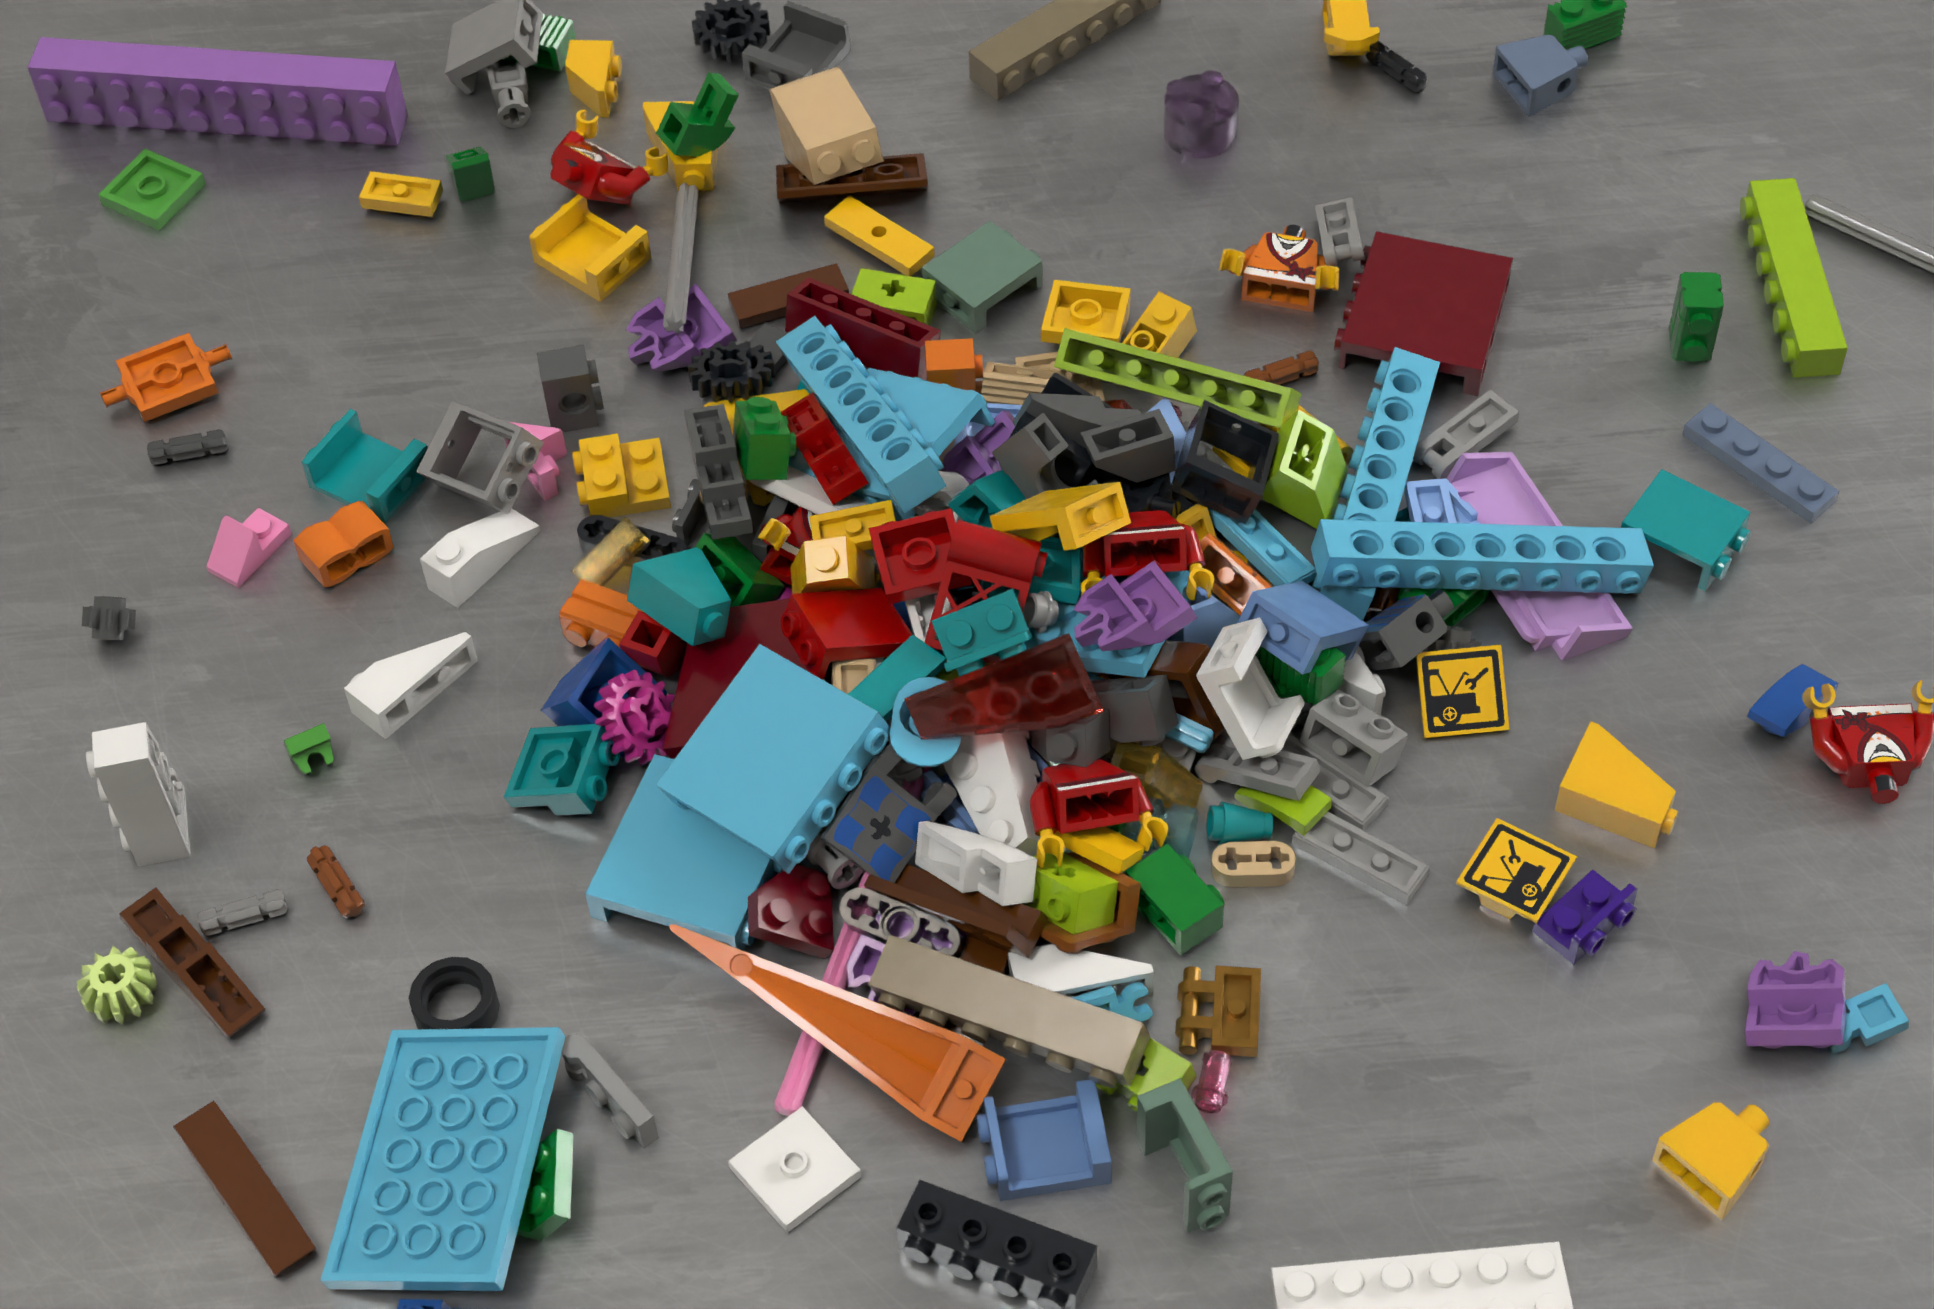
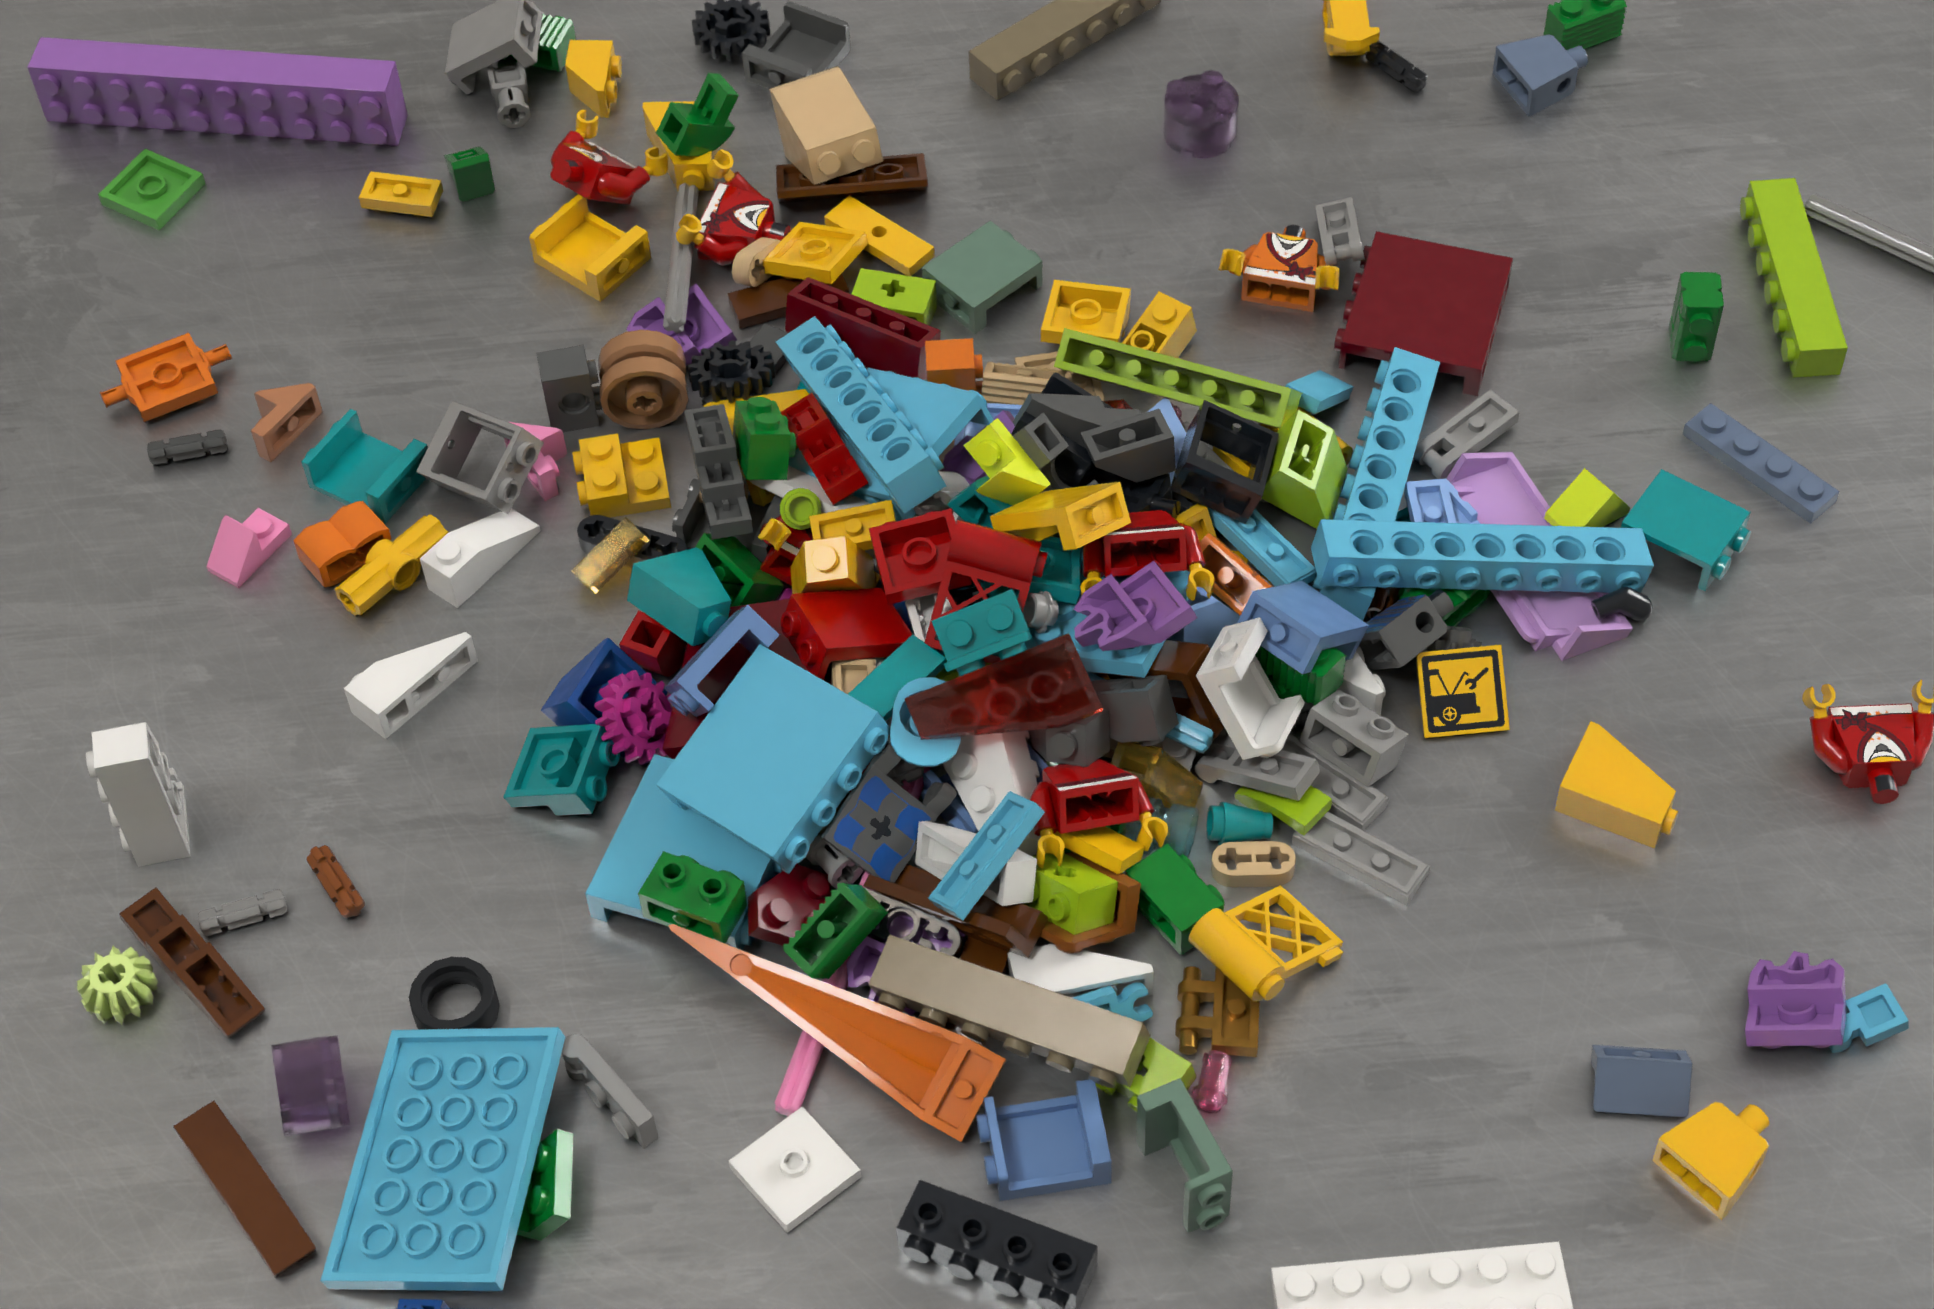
(108, 618): dark grey gear -> none
(284, 417): none -> nougat slope
(307, 743): bright green tile -> none
(310, 1085): none -> clear purple brick
(390, 565): none -> yellow piece
(595, 615): orange brick -> none
(643, 379): none -> medium nougat wheel
(693, 897): none -> green brick
(732, 217): none -> torso
(741, 626): none -> medium blue panel
(748, 262): none -> tan beam
(798, 506): none -> lime plate
(815, 252): none -> yellow plate
(834, 930): none -> green brick
(986, 855): none -> medium azure tile
(1007, 465): none -> neon yellow slope
(1247, 953): none -> yellow piece
(1286, 369): dark orange axle -> none
(1320, 391): none -> medium azure tile
(1515, 871): piece -> none
(1585, 917): dark purple bracket -> none
(1586, 504): none -> neon yellow slope
(1624, 600): none -> black arm
(1641, 1080): none -> sand blue panel
(1782, 707): blue slope -> none

